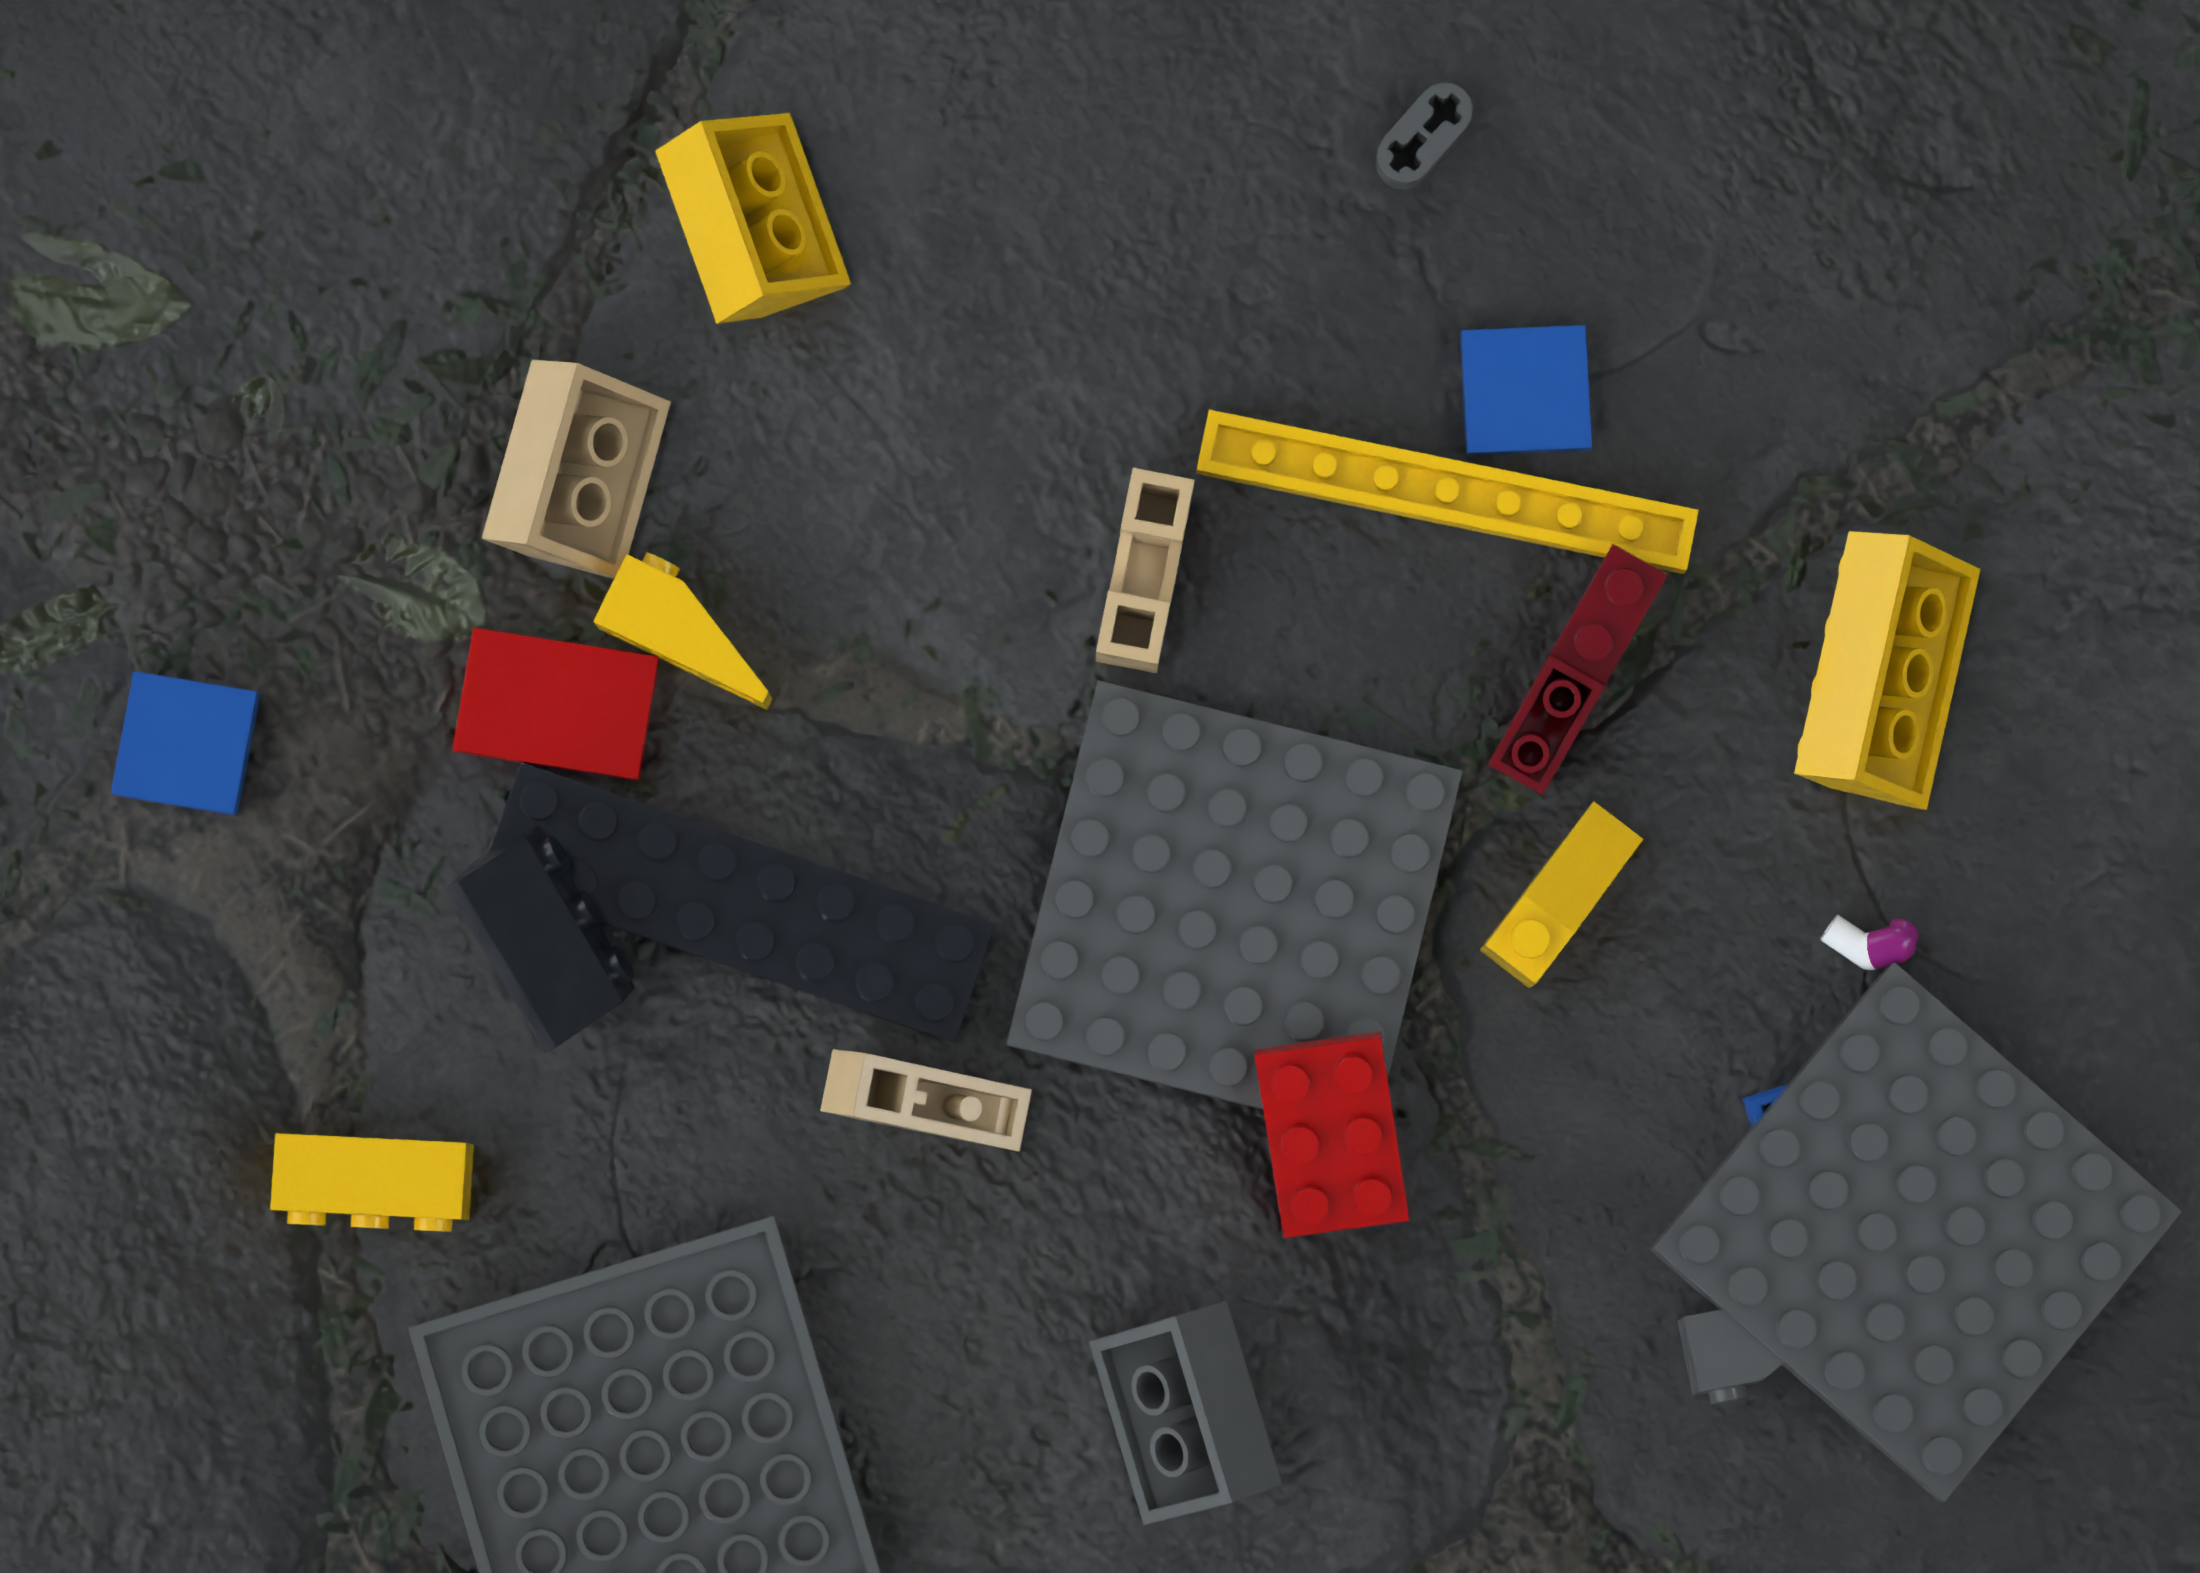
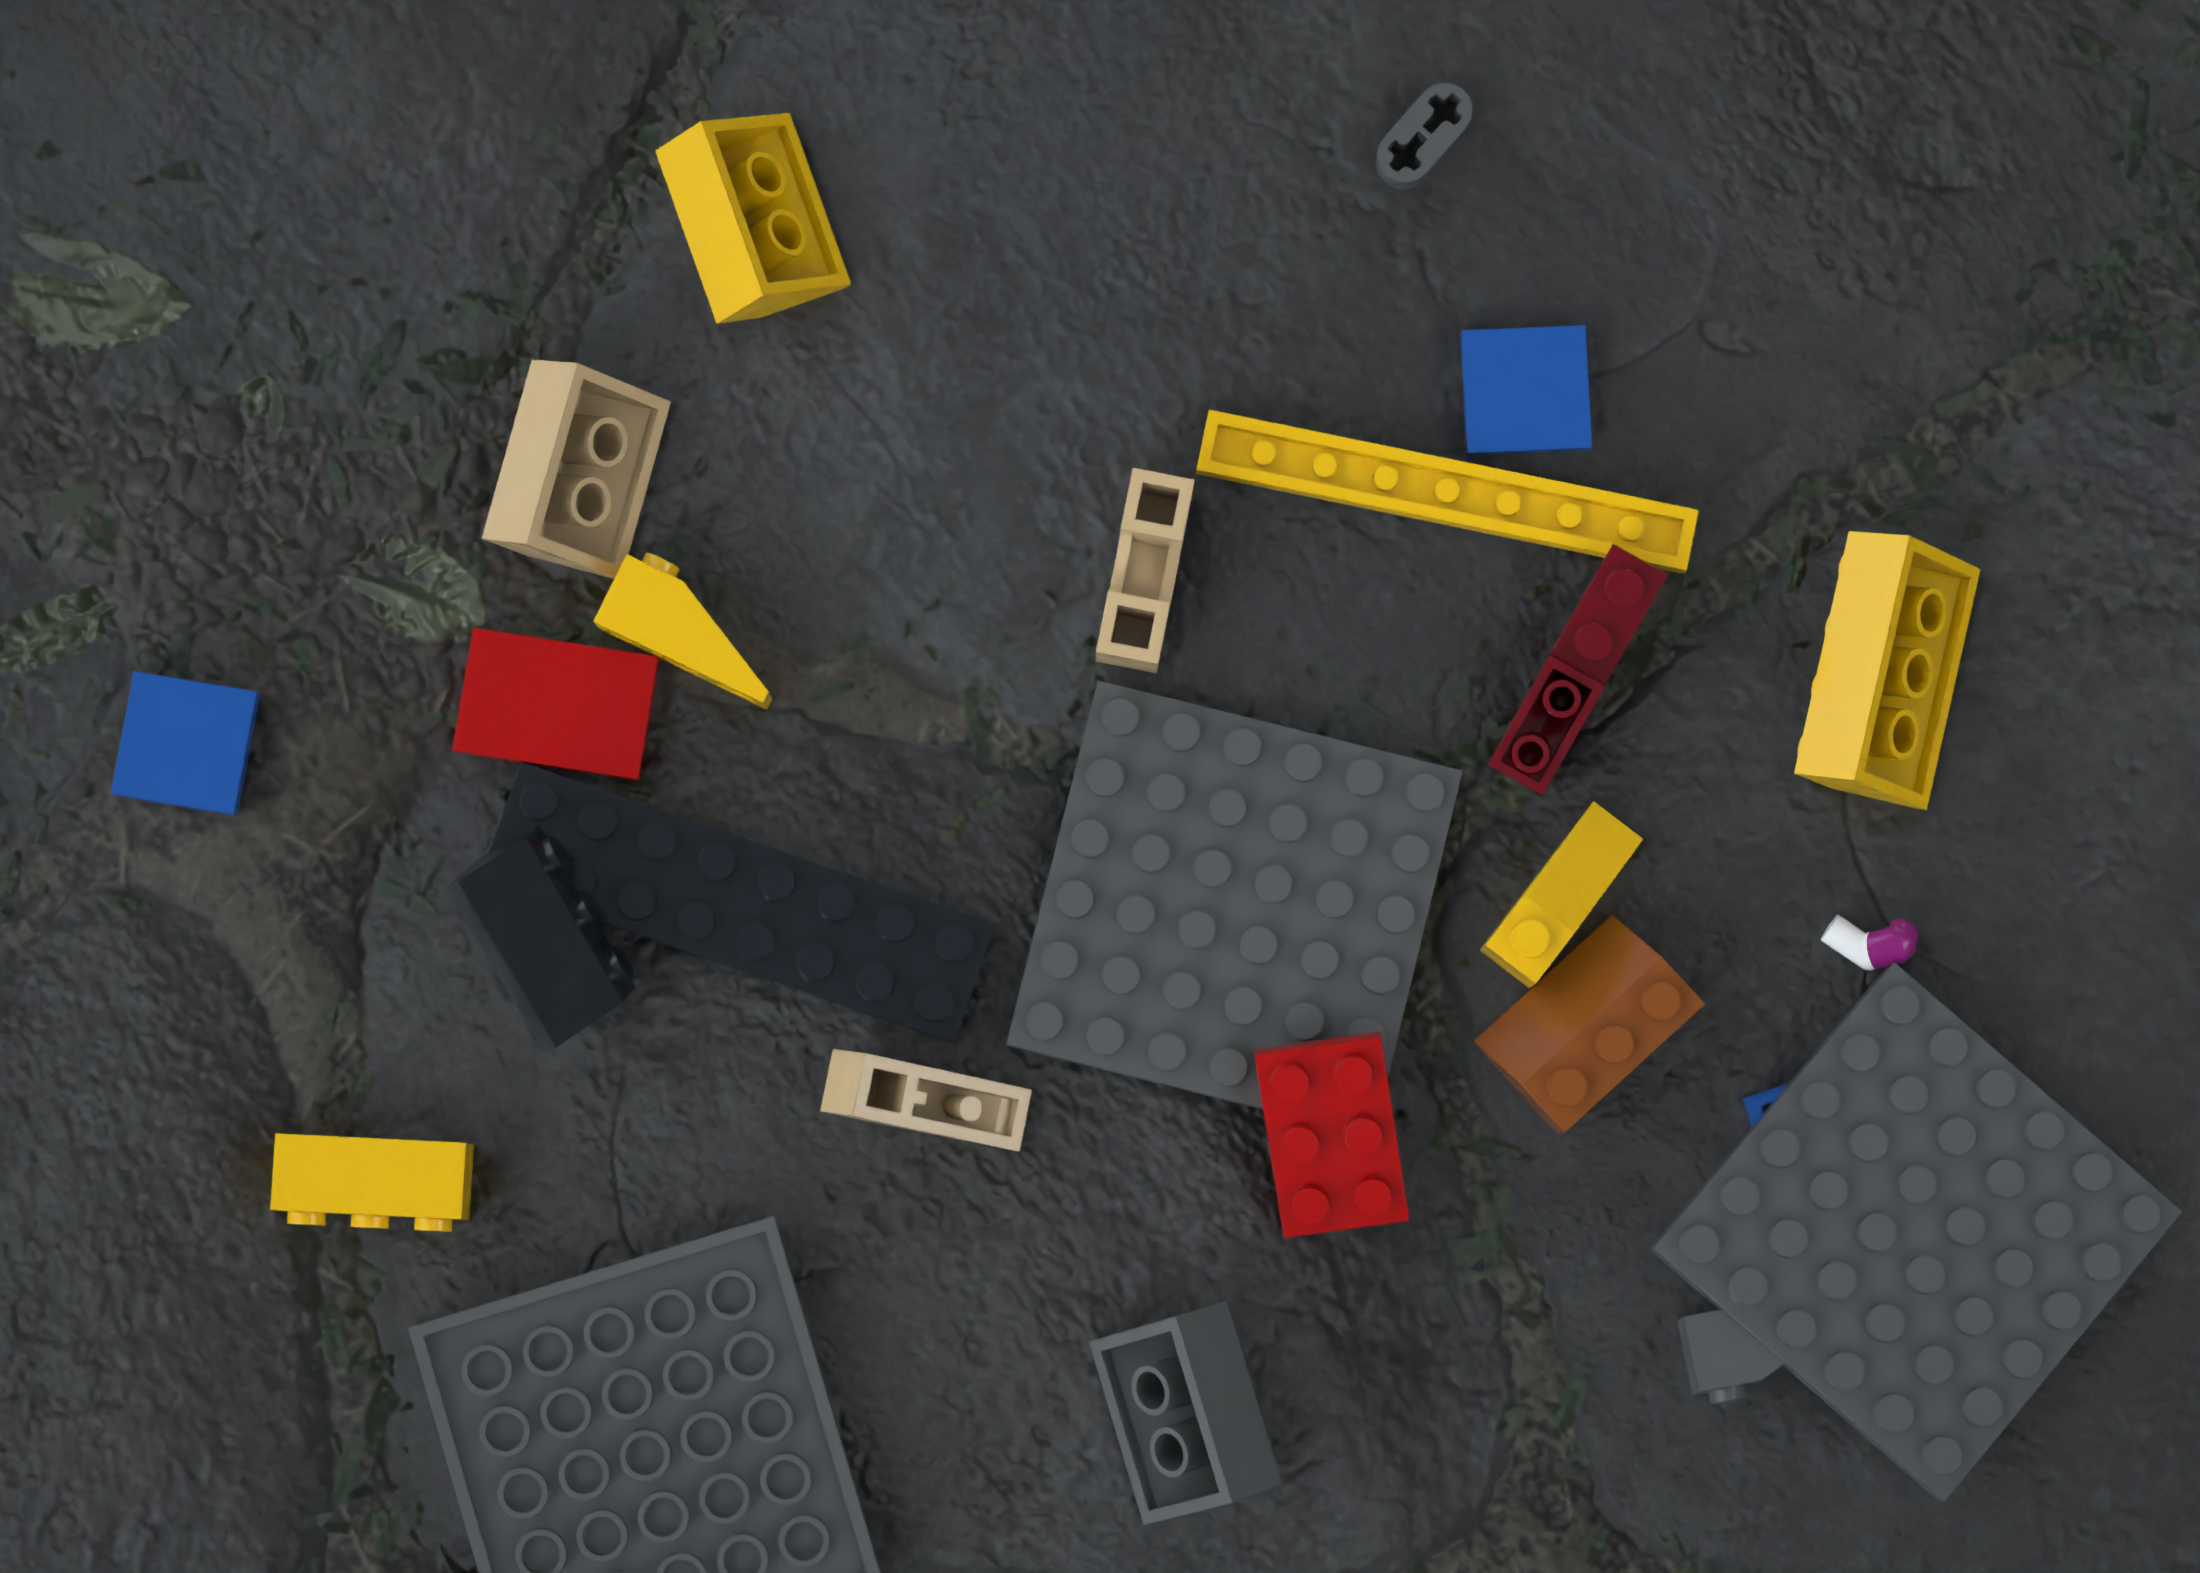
(1588, 1024): none -> dark orange slope

